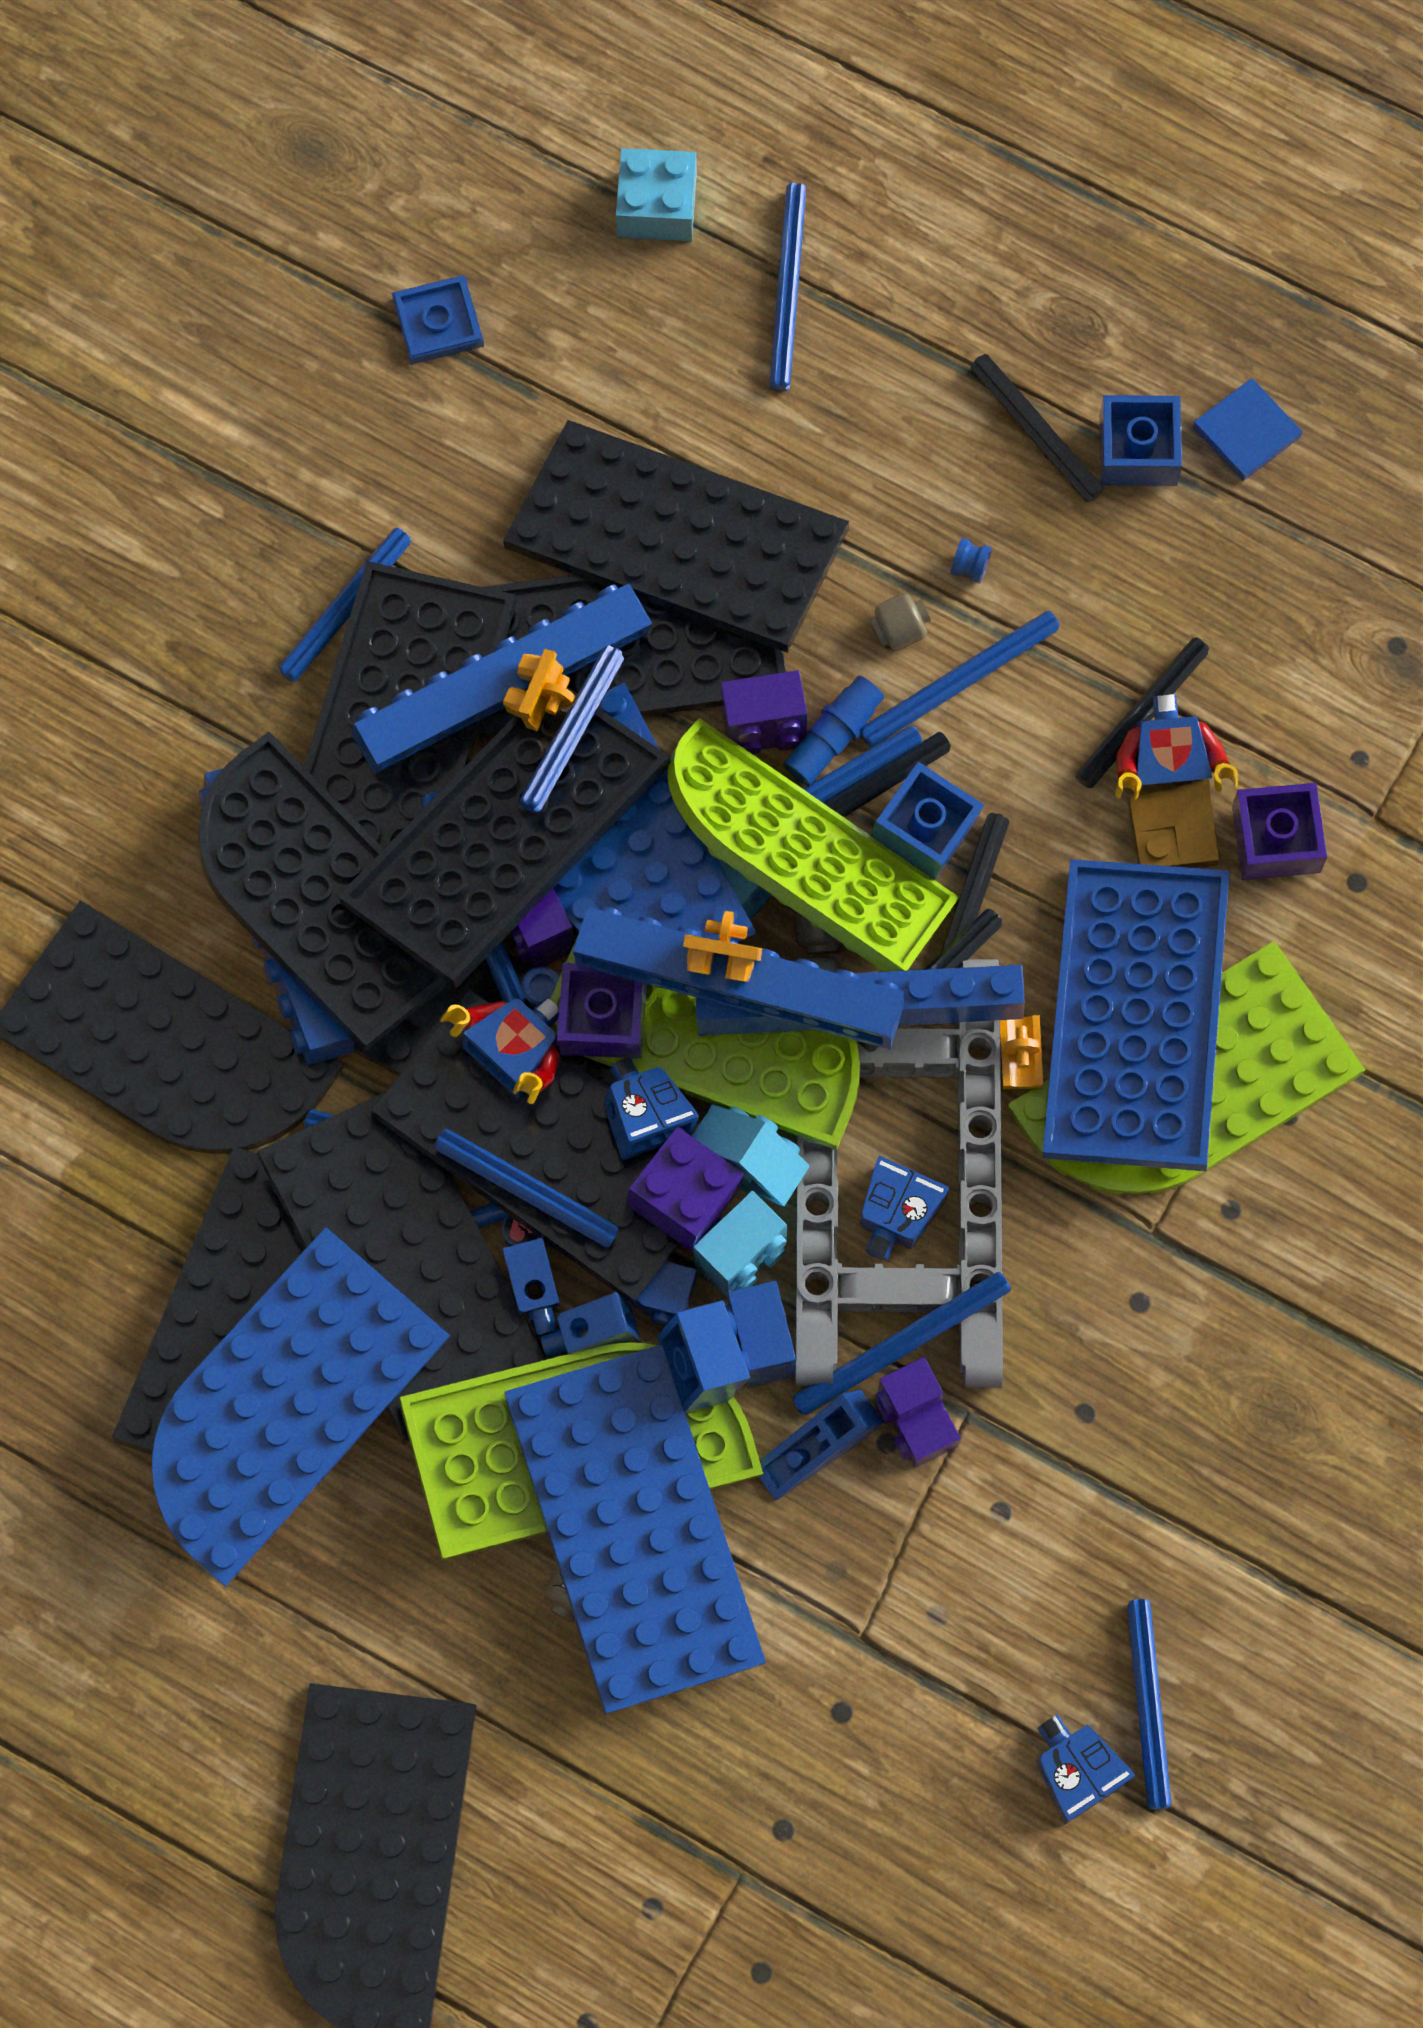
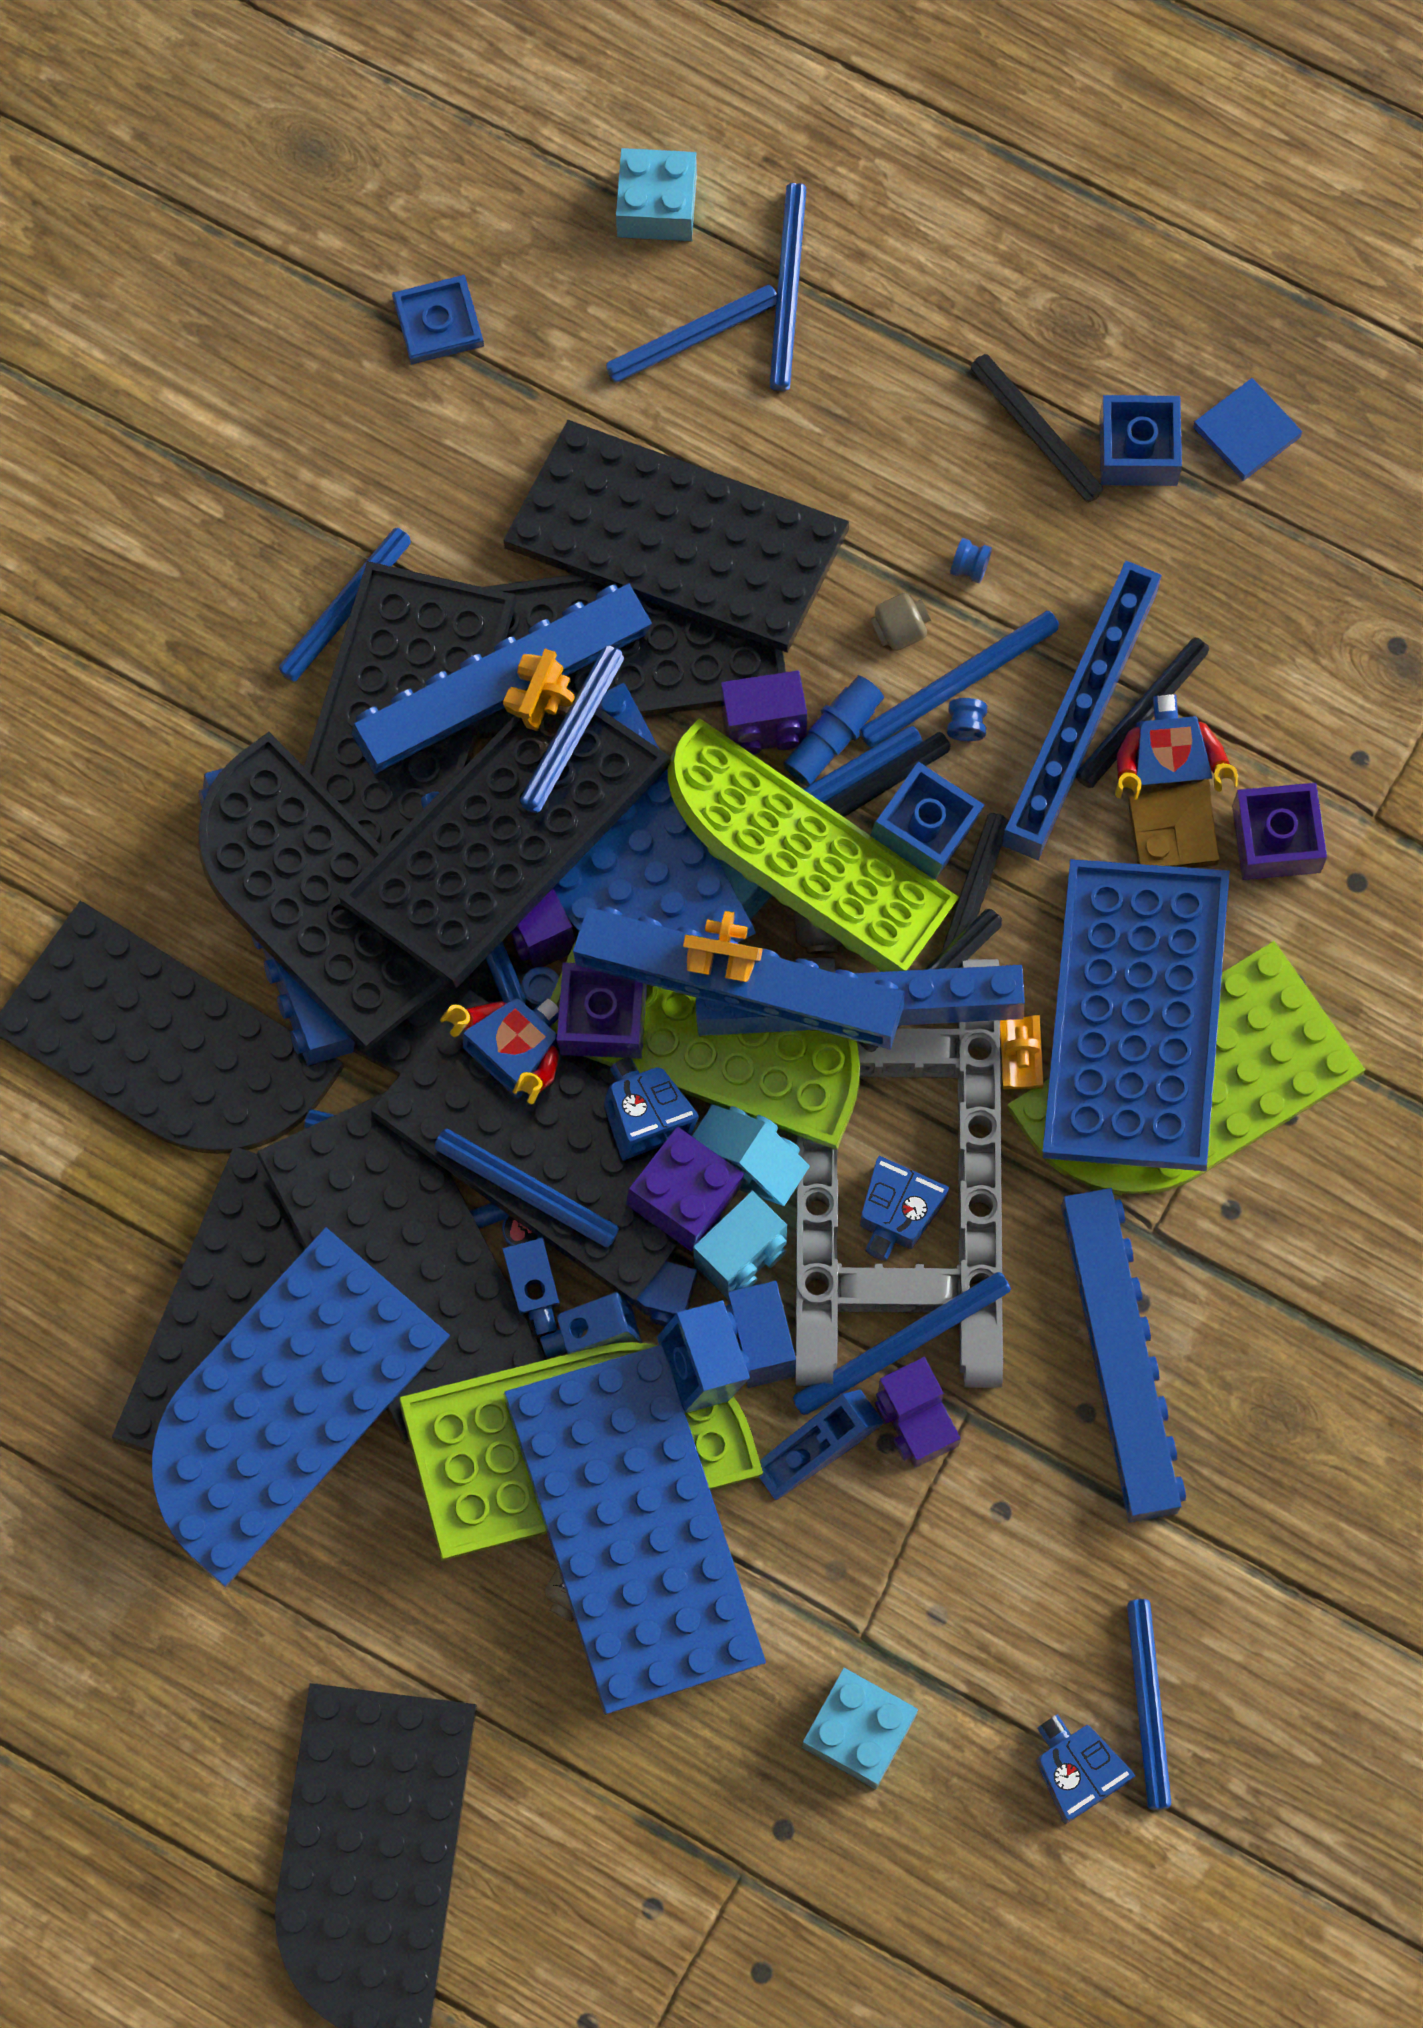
(692, 333): none -> blue axle
(859, 1728): none -> medium azure brick
(967, 719): none -> blue wheel
(1081, 710): none -> blue brick
(1121, 1355): none -> blue brick

